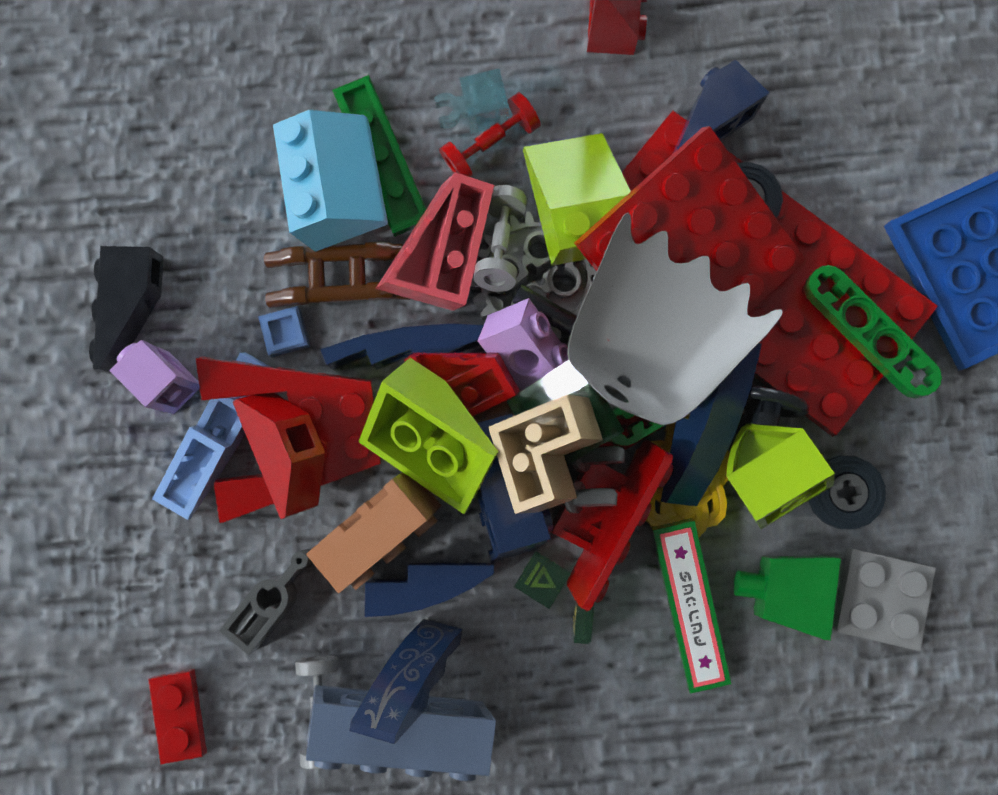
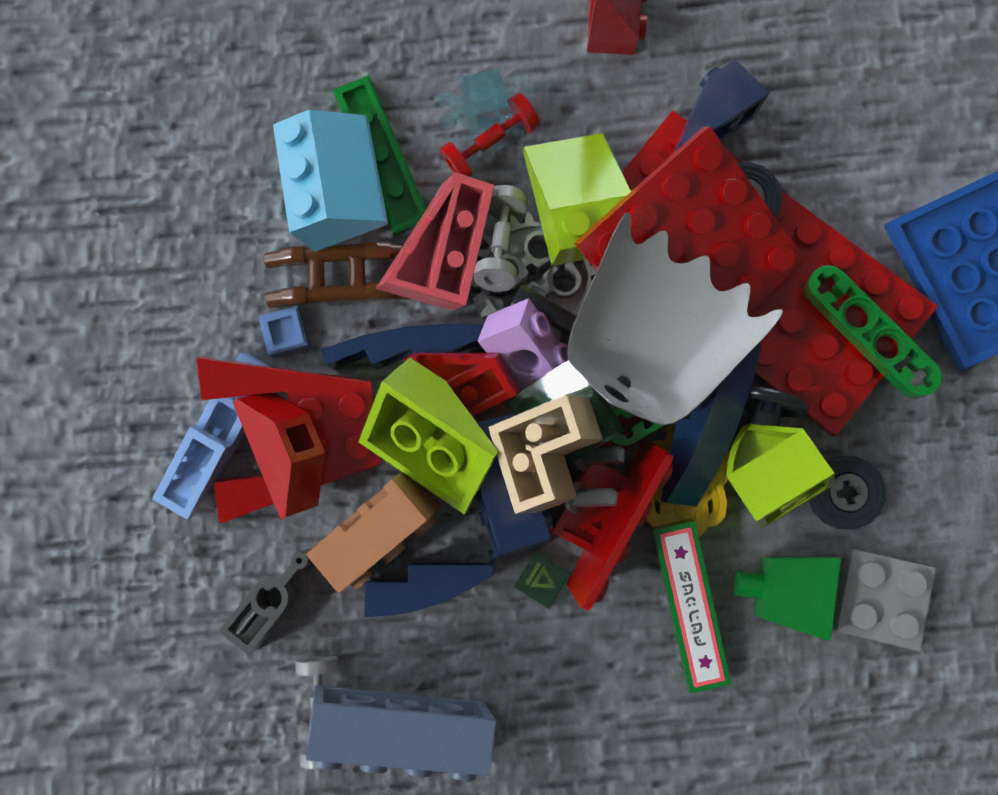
(126, 296): black slope -> none
(154, 377): lavender brick -> none
(177, 716): red plate -> none
(405, 682): dark blue slope -> none
(582, 624): clear green tile -> none

